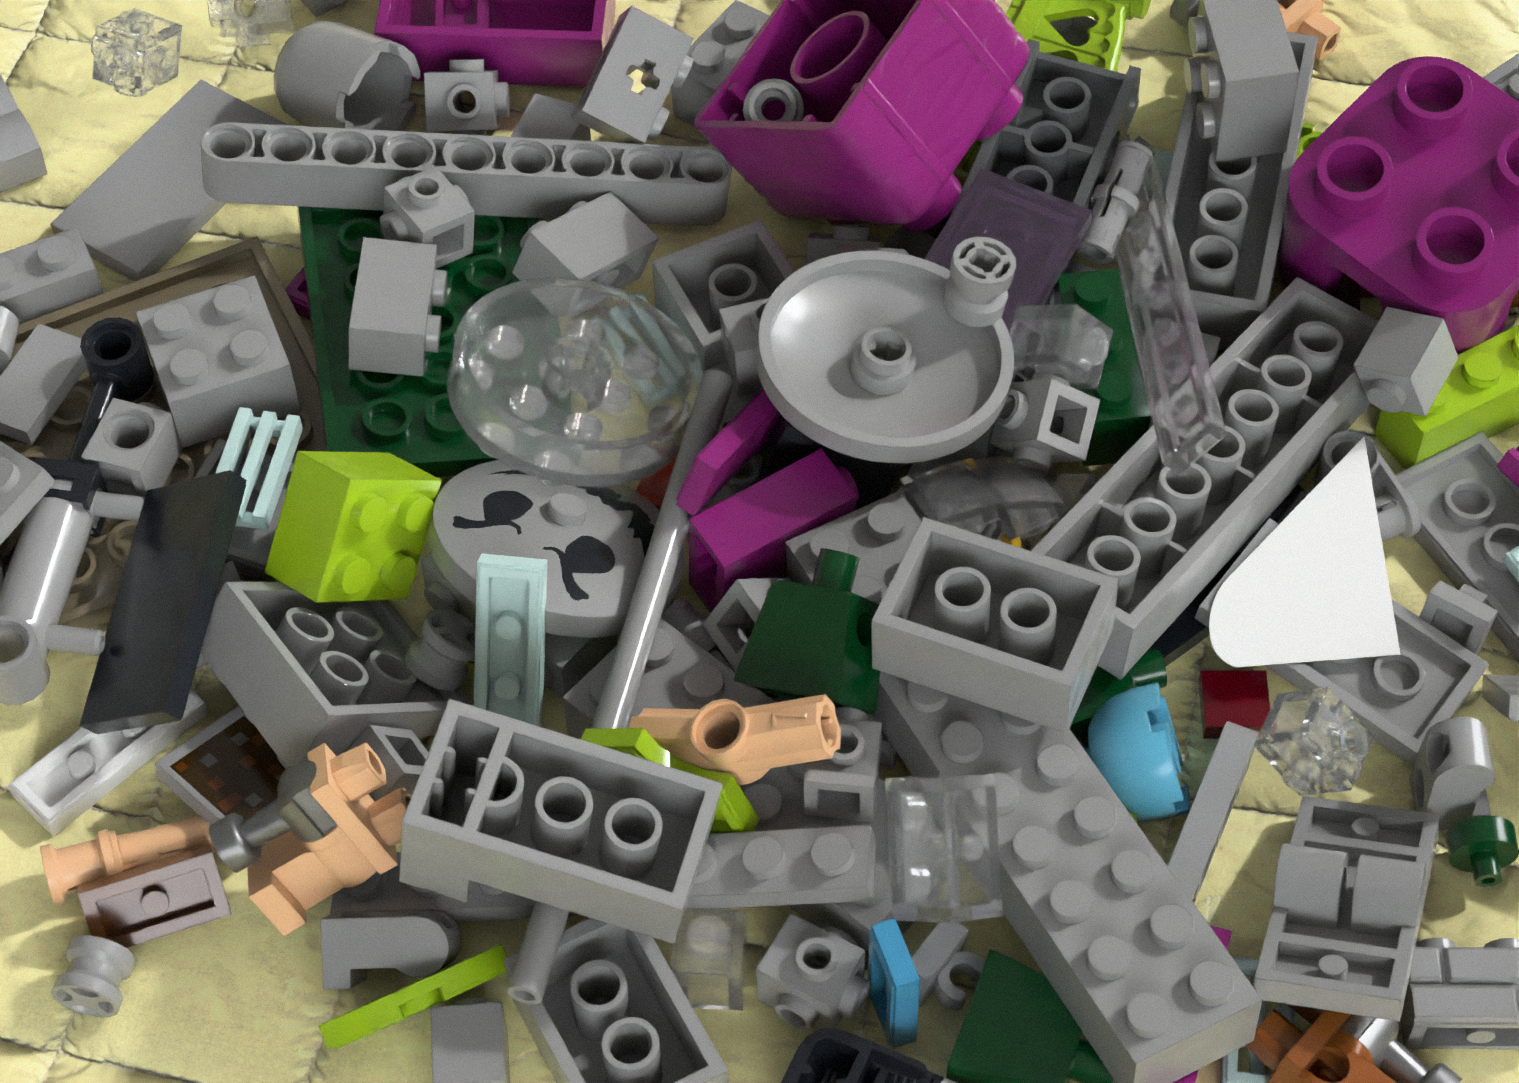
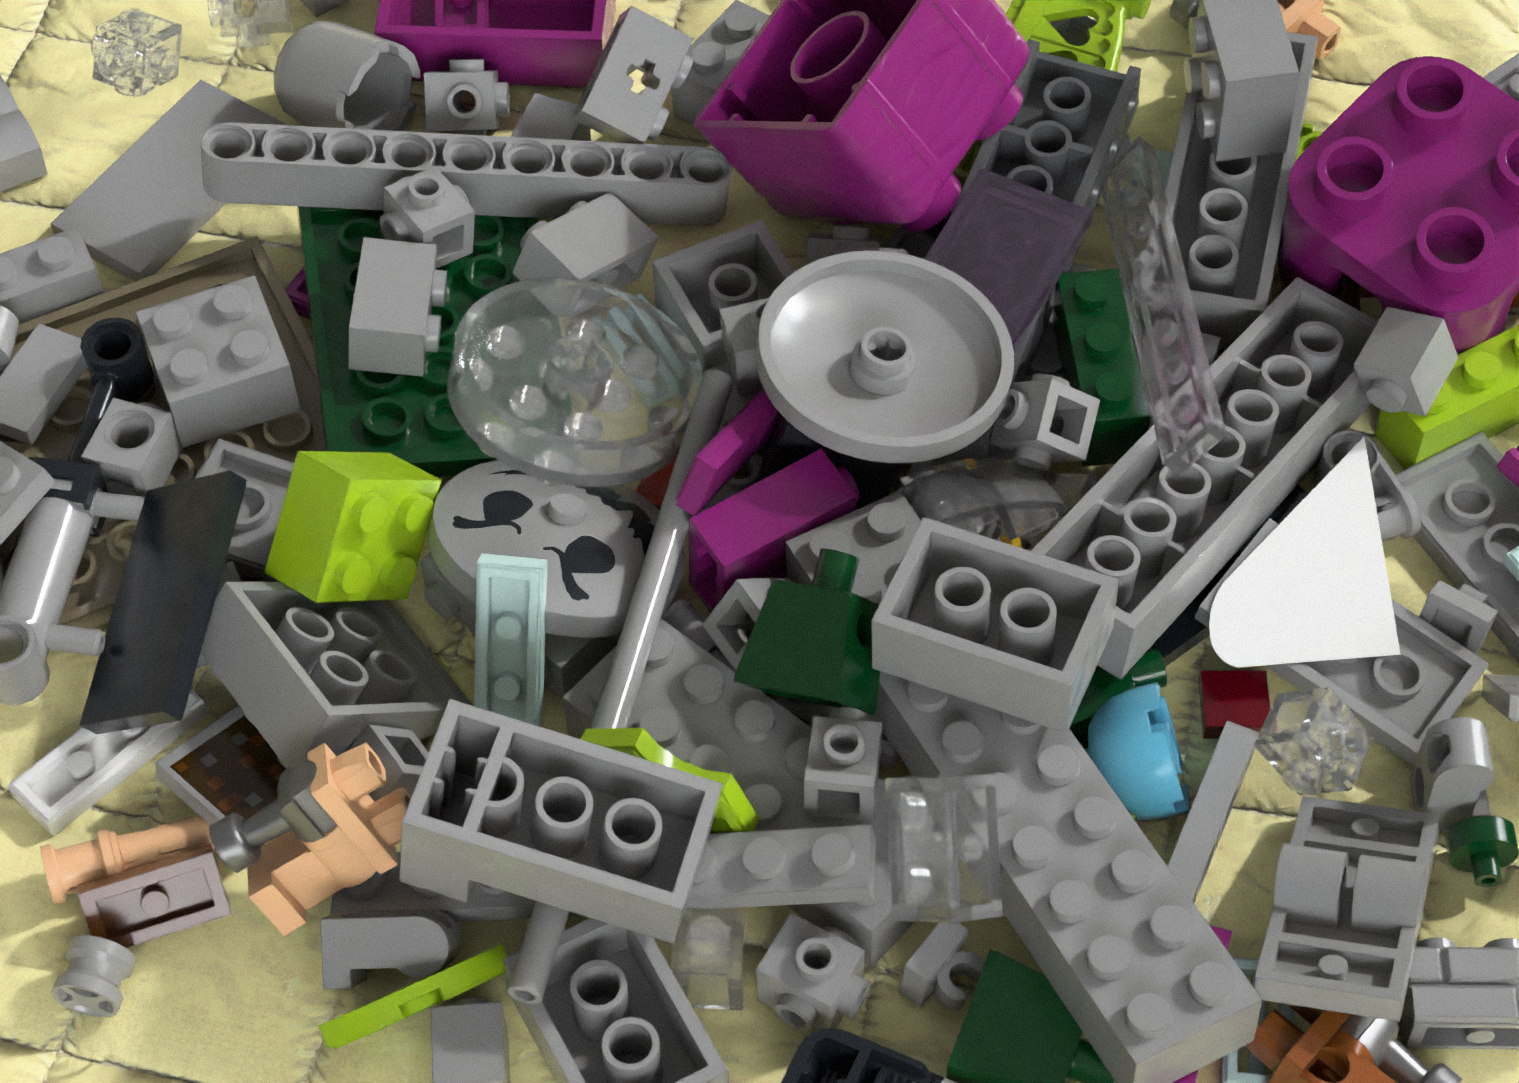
(232, 456): light aqua tile -> none
(443, 650): light grey wheel -> none
(746, 739): light nougat piece -> none
(773, 90): light grey plate -> none
(893, 983): dark azure tile -> none
(979, 281): light grey wheel -> none
(1060, 343): clear brick -> none
(1115, 201): light grey pin -> none

